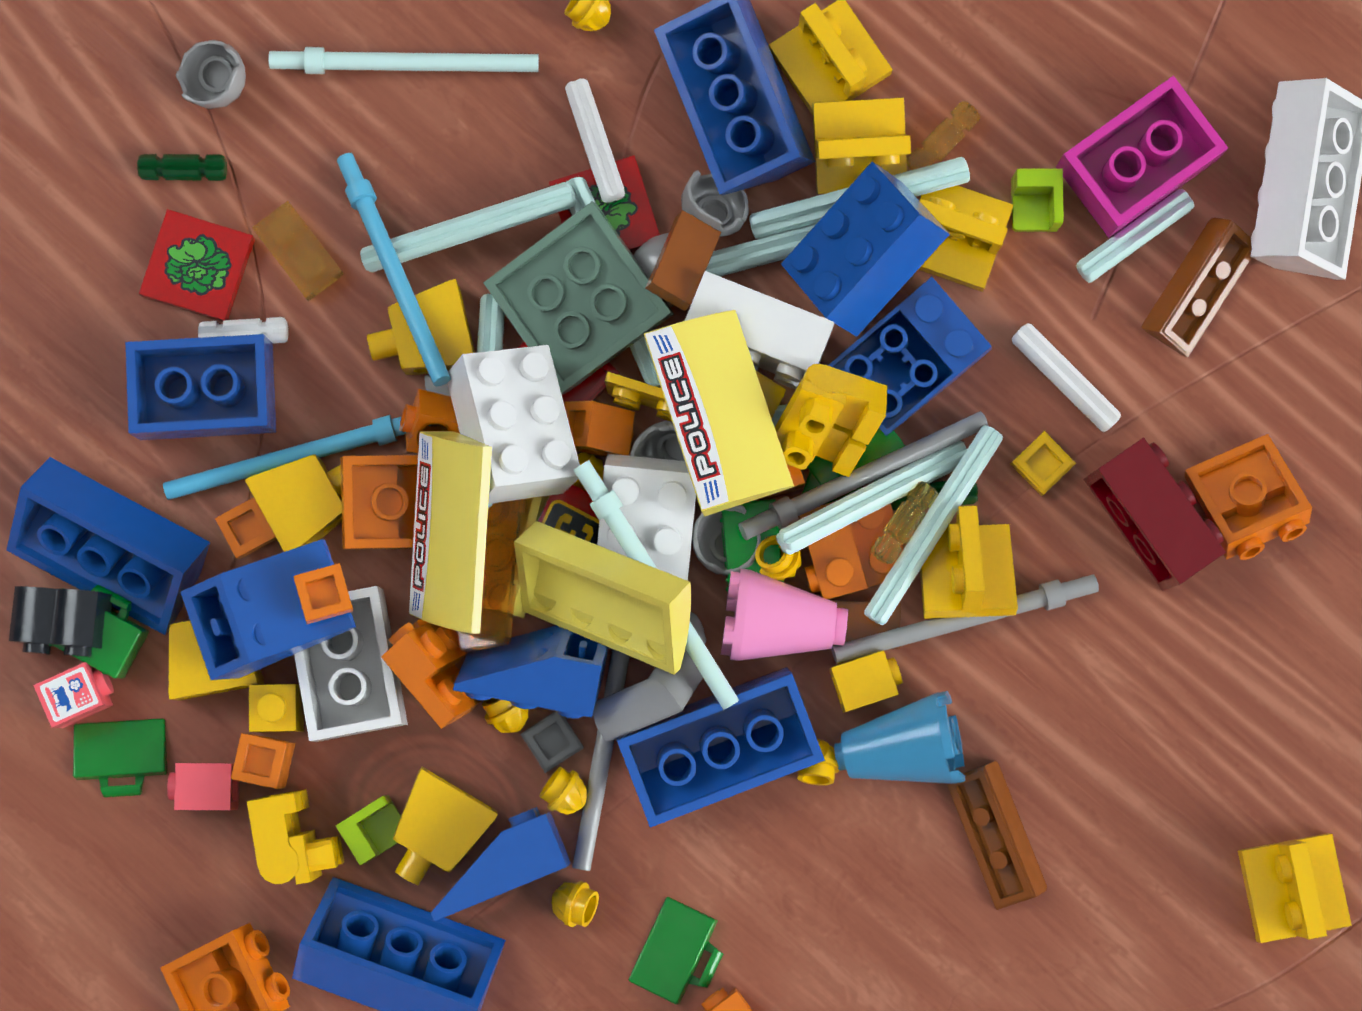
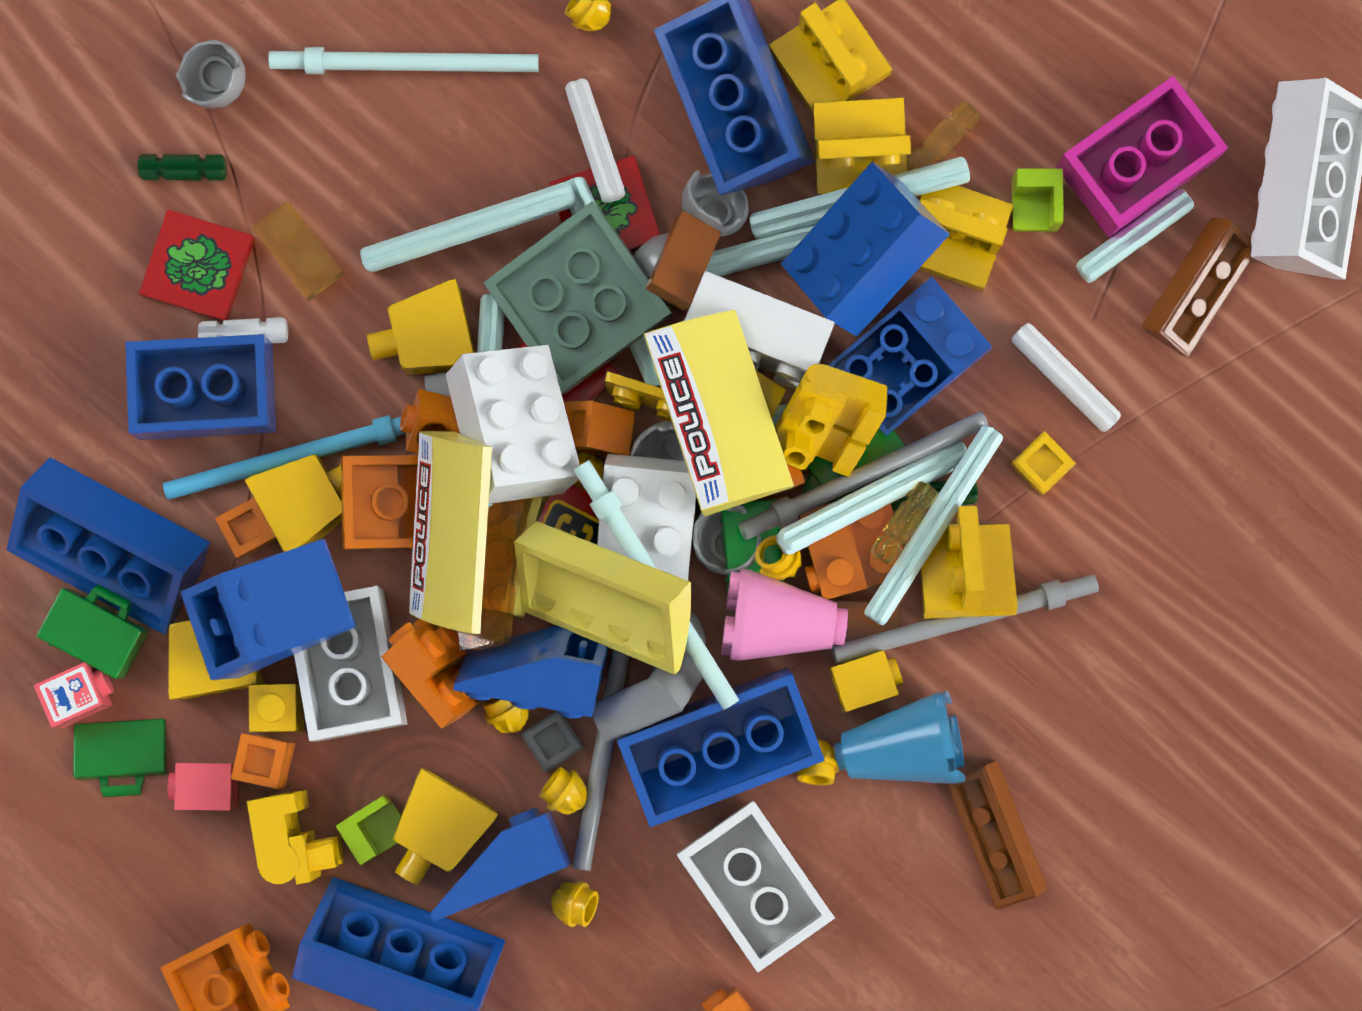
(58, 618): black brick -> none
(323, 593): orange plate -> none
(363, 198): medium azure bar -> none
(674, 952): green piece -> none
(755, 886): none -> white brick
(1156, 514): dark red brick -> none
(1250, 497): orange plate -> none
(1294, 888): yellow bracket -> none

